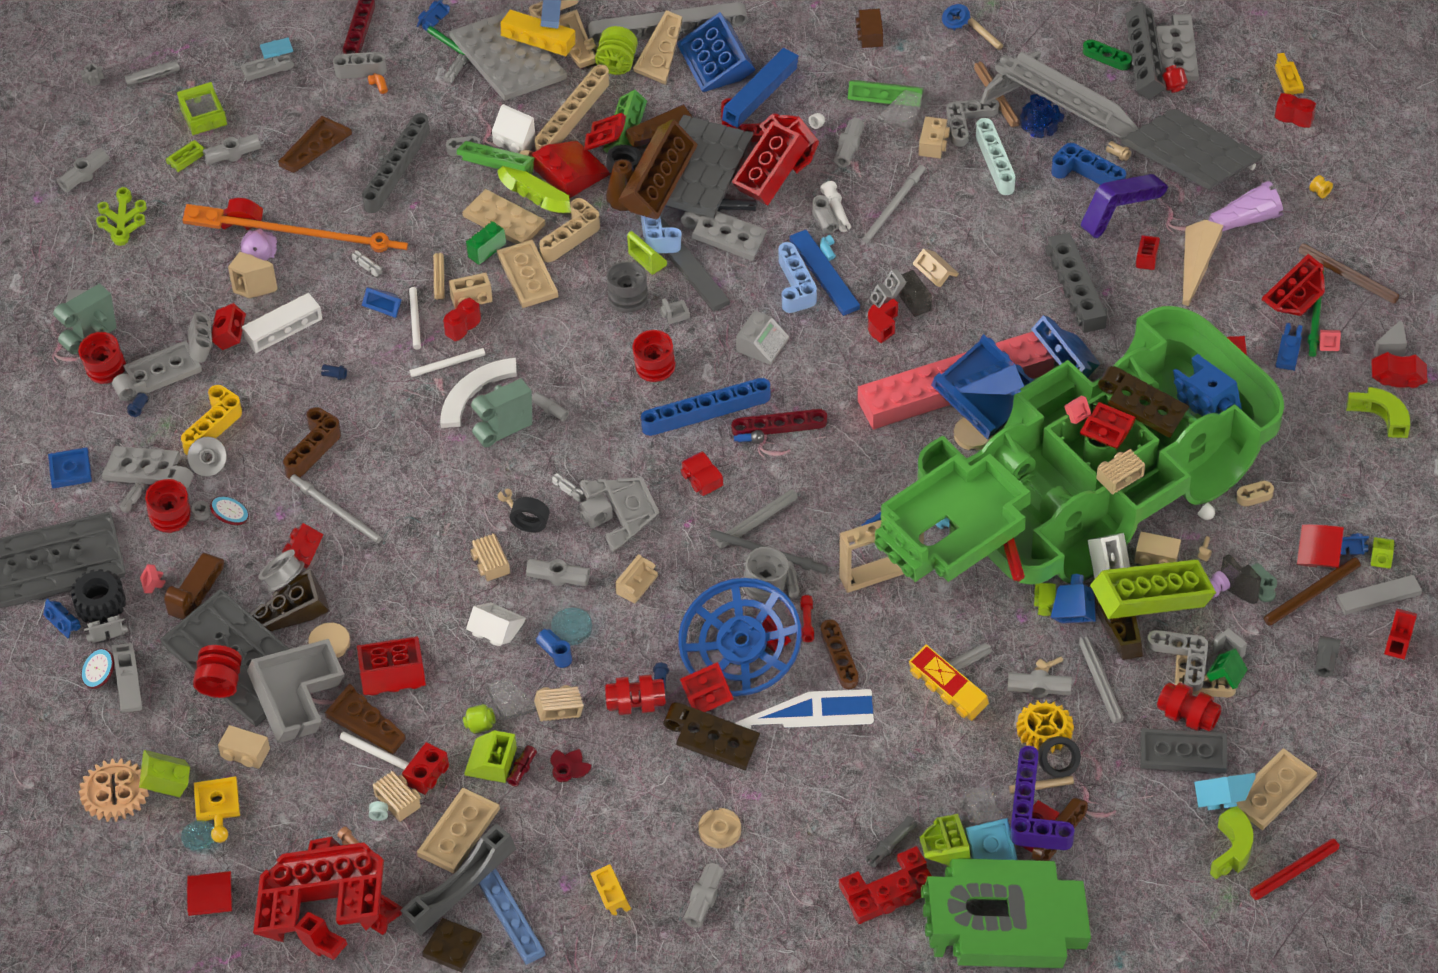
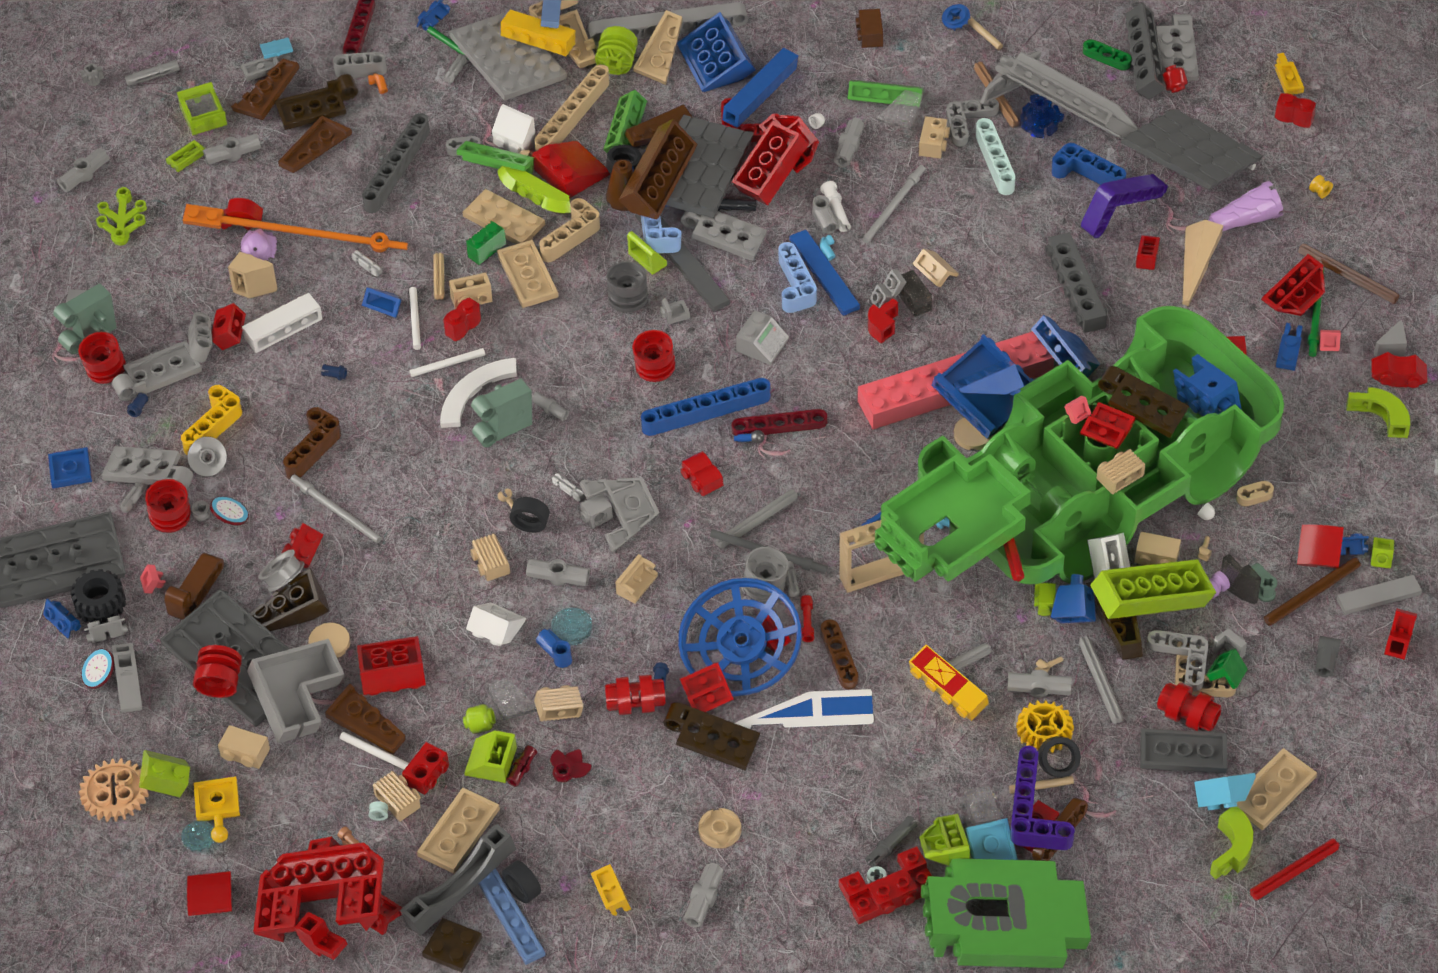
(263, 96): none -> reddish brown wing
(339, 90): none -> dark brown hinge
(521, 881): none -> black tyre
(605, 131): red slope -> none
(876, 870): none -> light aqua bush
(1119, 151): tan pin -> none

